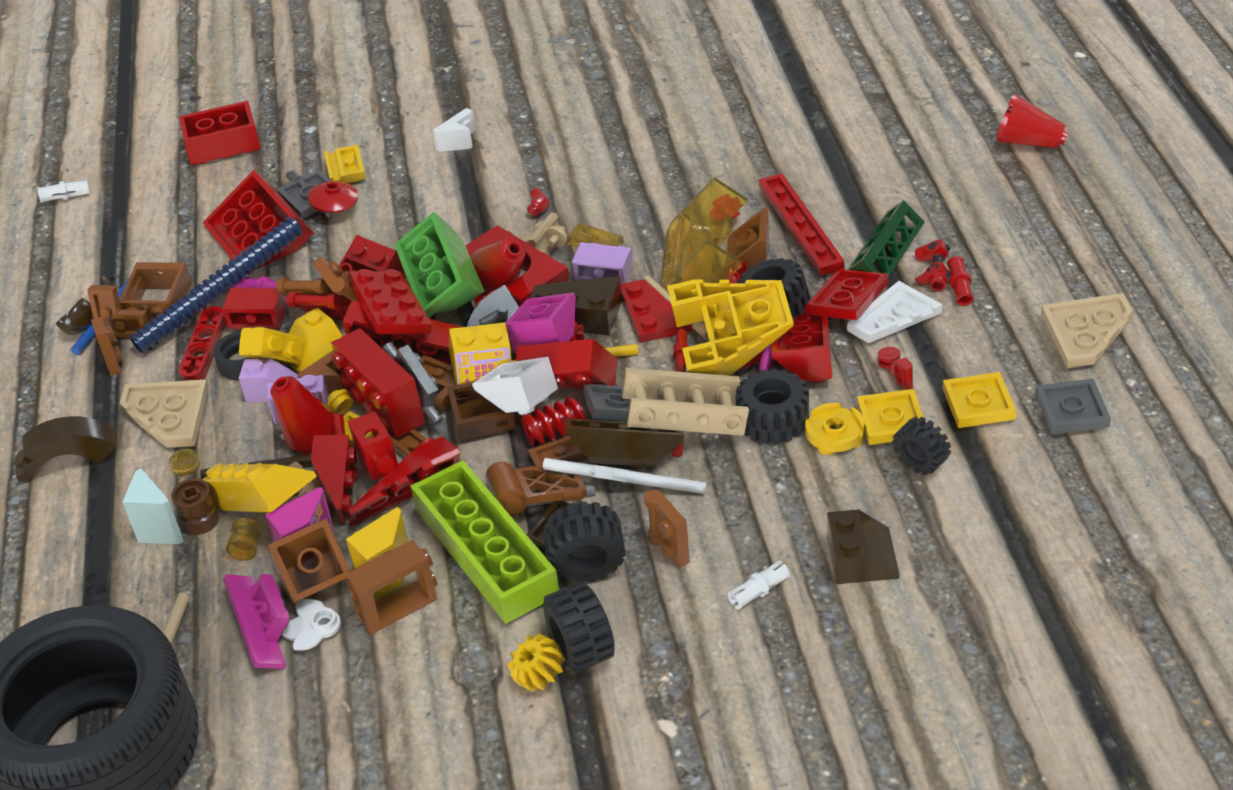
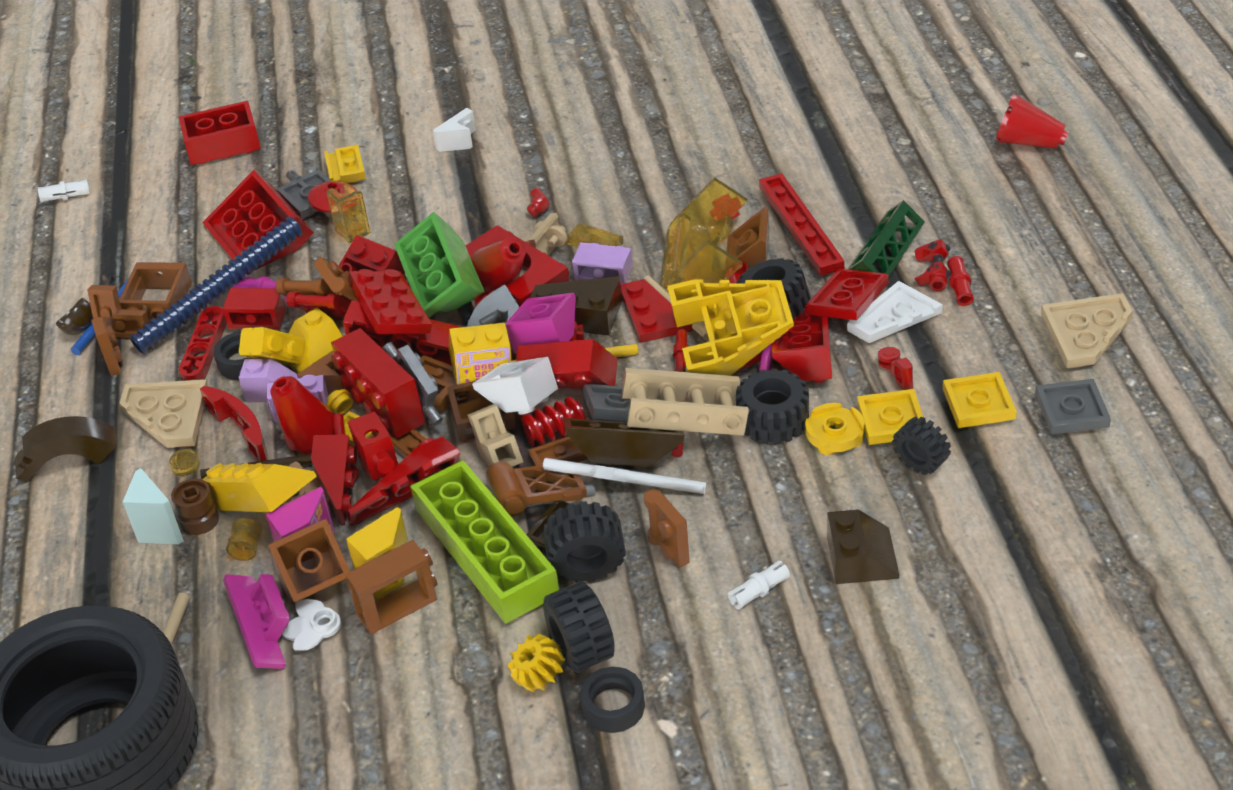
(224, 405): none -> red slope
(348, 213): none -> clear yellow hinge
(492, 439): none -> tan brick
(607, 679): none -> black tyre

